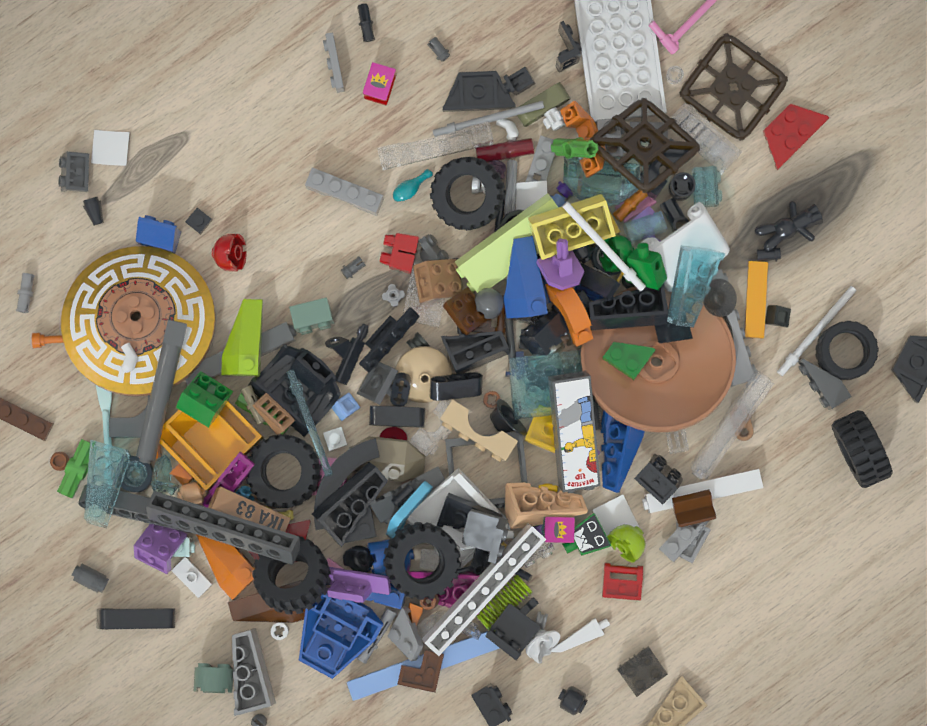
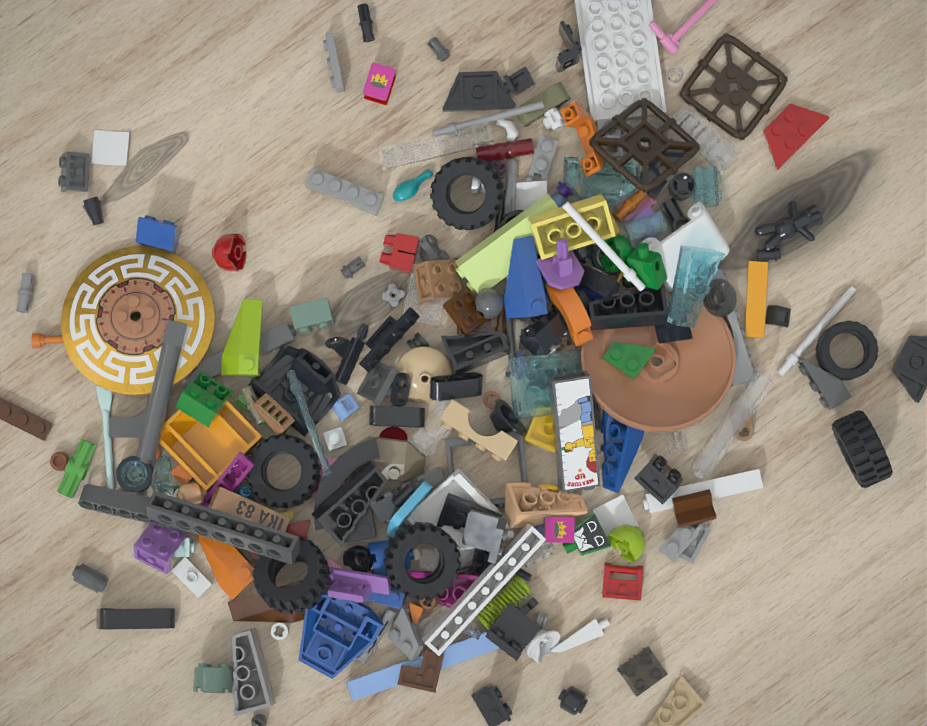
(104, 479): clear light blue wedge -> none
(130, 359): white arm -> none
(198, 221): black plate -> none
(574, 147): bright green piece -> none

